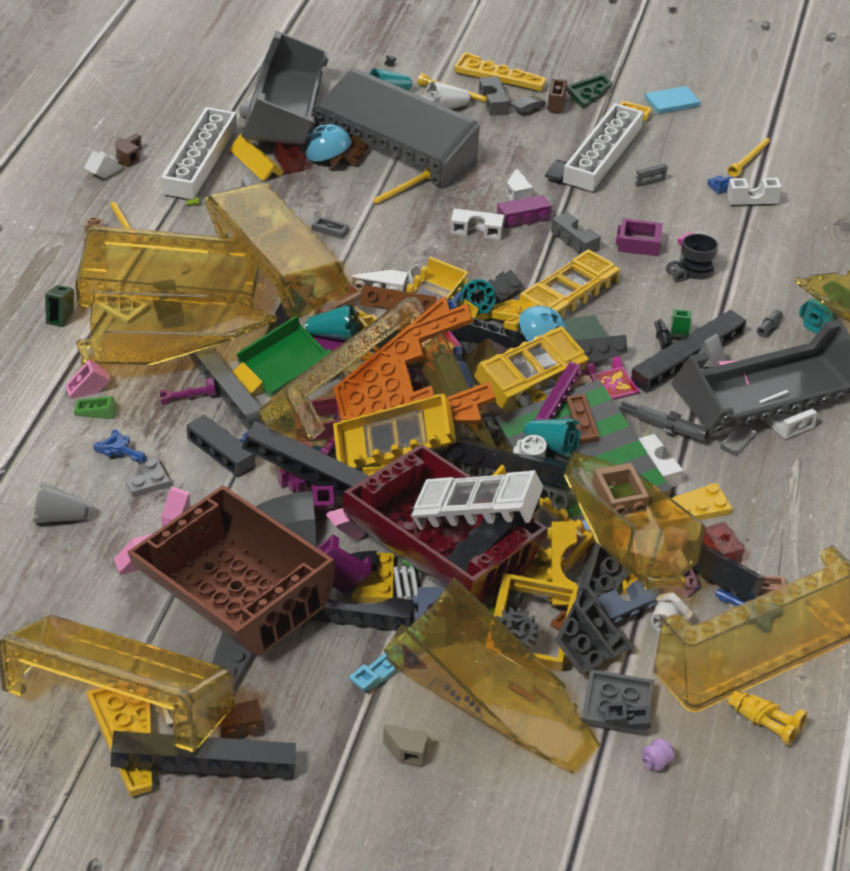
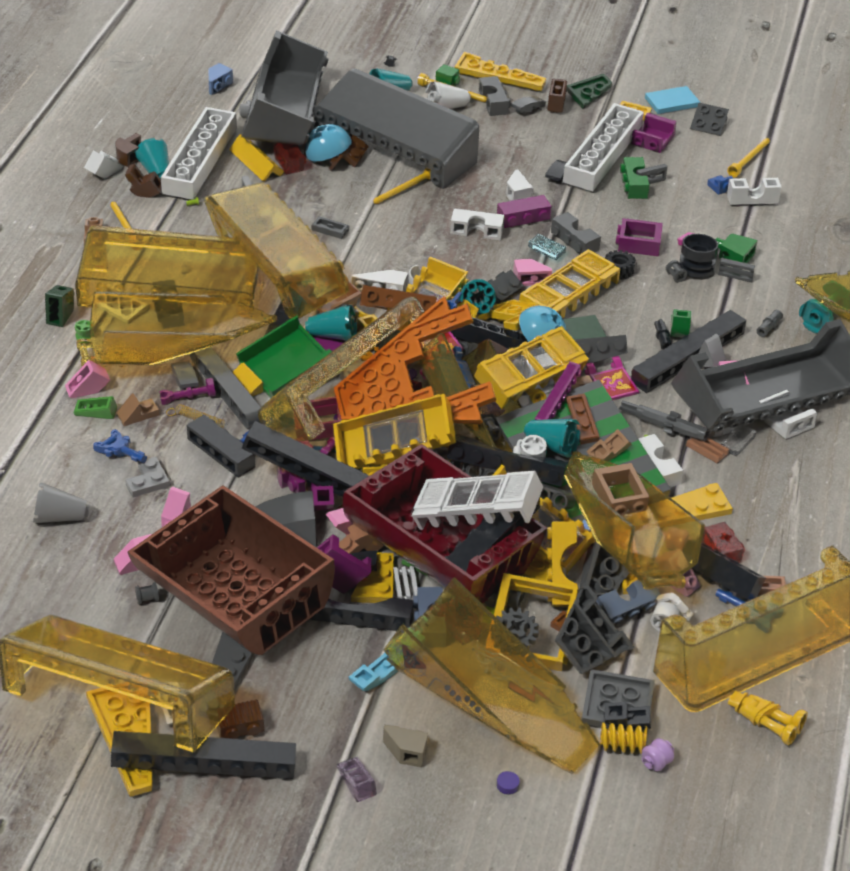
(82, 329): none -> bright green wheel
(135, 411): none -> medium nougat slope
(142, 185): none -> reddish brown brick
(146, 593): none -> dark grey bush
(153, 155): none -> teal cone
(184, 375): none -> dark grey slope
(187, 413): none -> yellow piece
(219, 77): none -> medium blue slope
(357, 540): none -> nougat brick
(358, 780): none -> clear purple slope
(448, 75): none -> green brick
(507, 782): none -> dark purple tile
(530, 271): none -> bright pink slope
(547, 246): none -> clear light blue plate
(610, 448): none -> medium nougat slope
(623, 261): none -> black tyre
(623, 738): none -> yellow piece
(635, 185): none -> green arch
(654, 133): none -> magenta panel
(709, 119): none -> dark grey hinge
(709, 449): none -> nougat tile
(736, 272): none -> dark grey tile
(737, 248): none -> green torso

